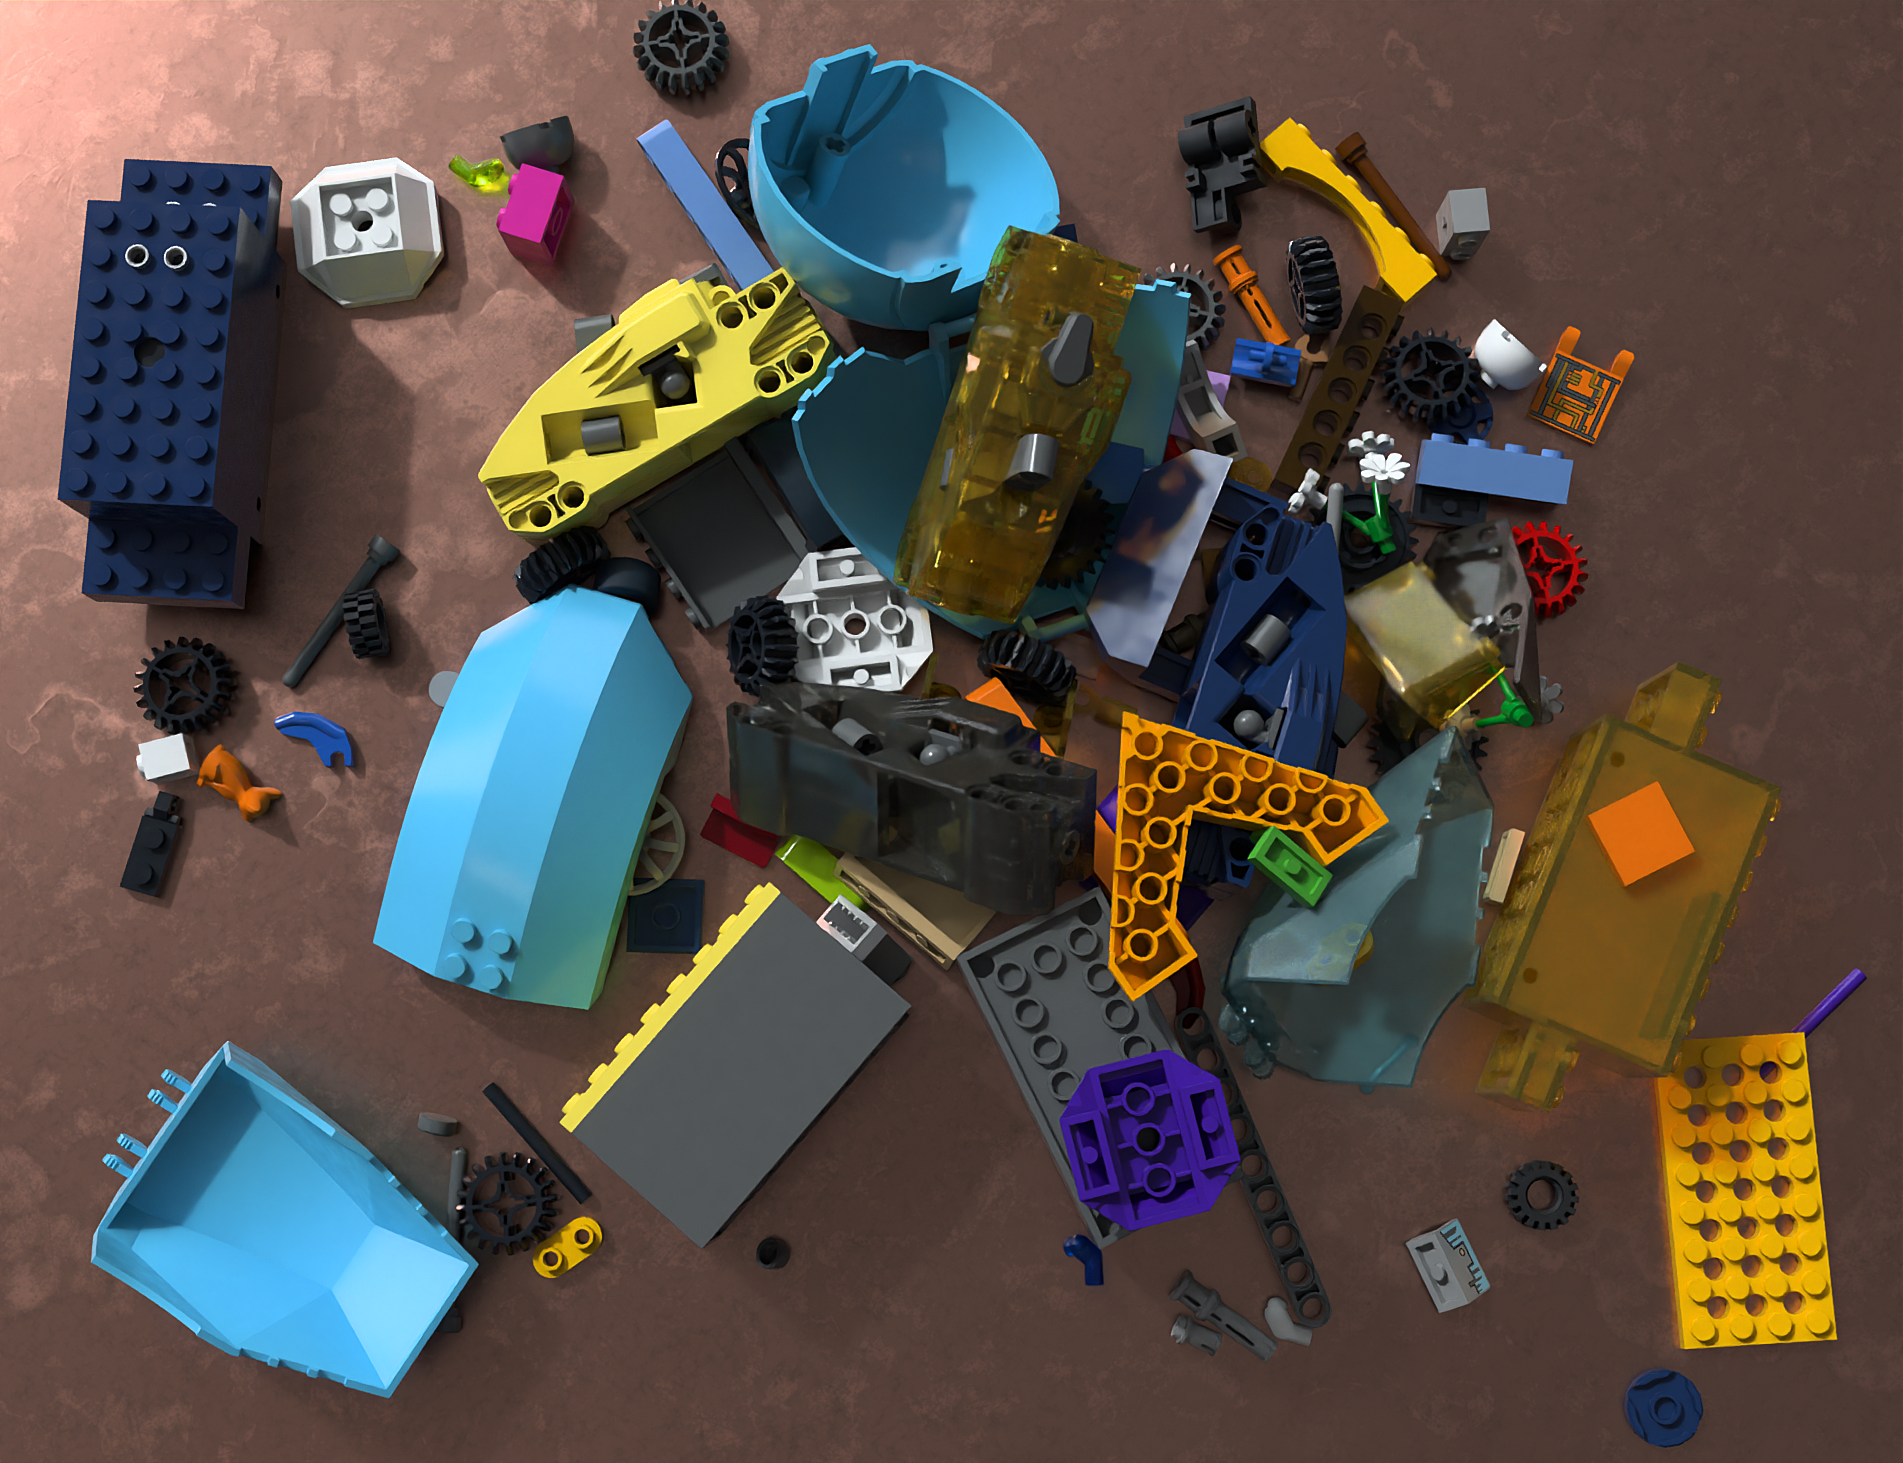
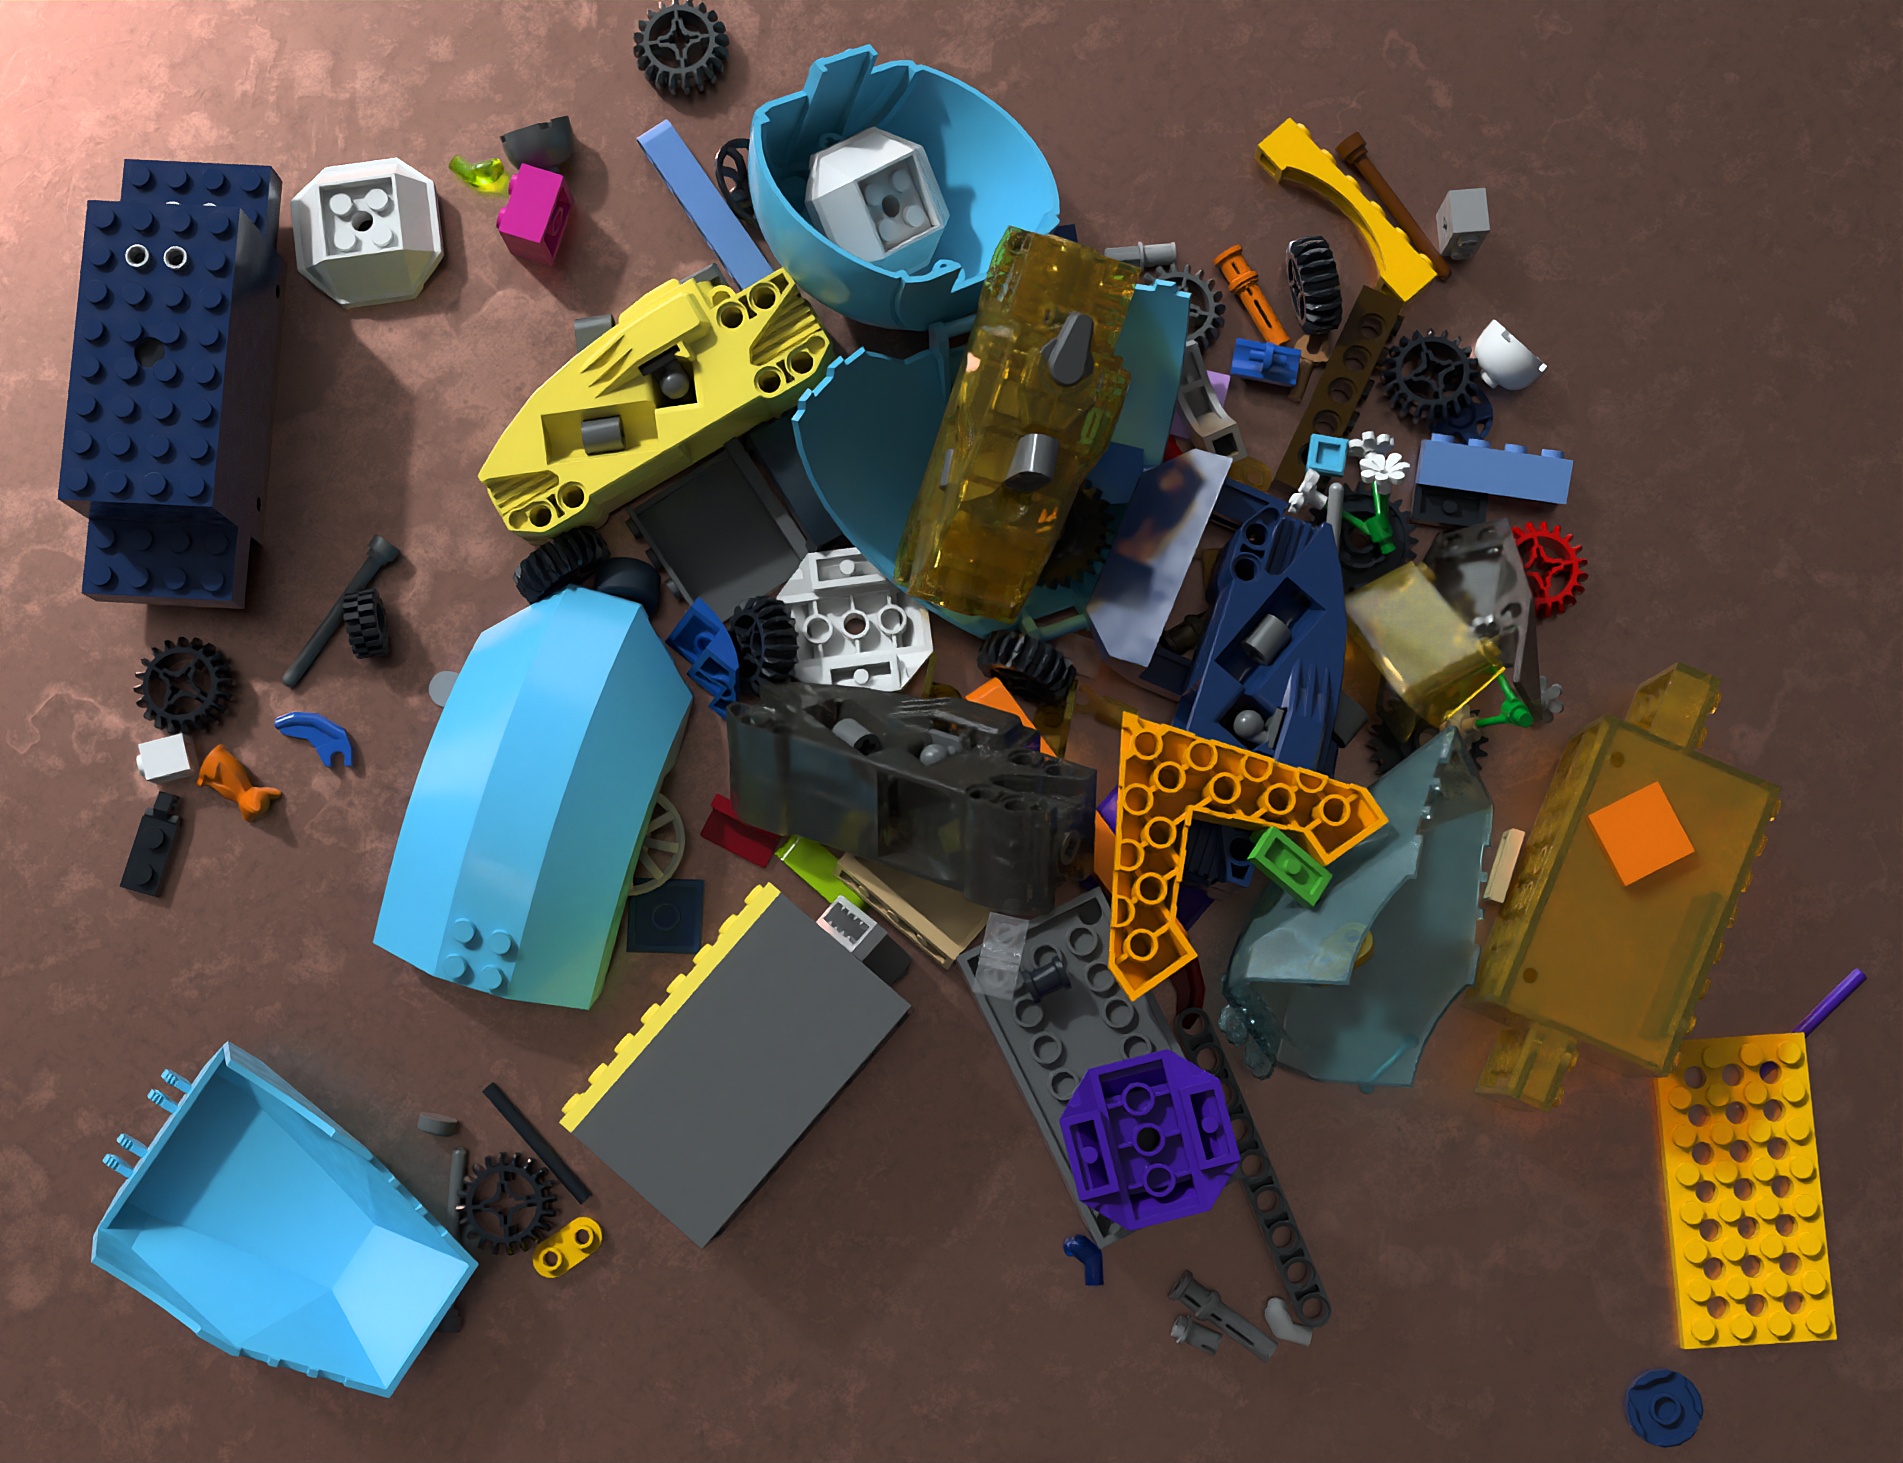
(708, 646): none -> blue slope
(773, 1251): dark grey hinge -> none
(858, 178): none -> white piece
(1000, 956): none -> clear brick
(1046, 980): none -> black bush
(1144, 255): none -> light grey axle
(1222, 162): black plate -> none
(1327, 455): none -> medium azure tile
(1449, 1266): light grey panel -> none
(1564, 1195): black tyre -> none
(1576, 393): flag -> none

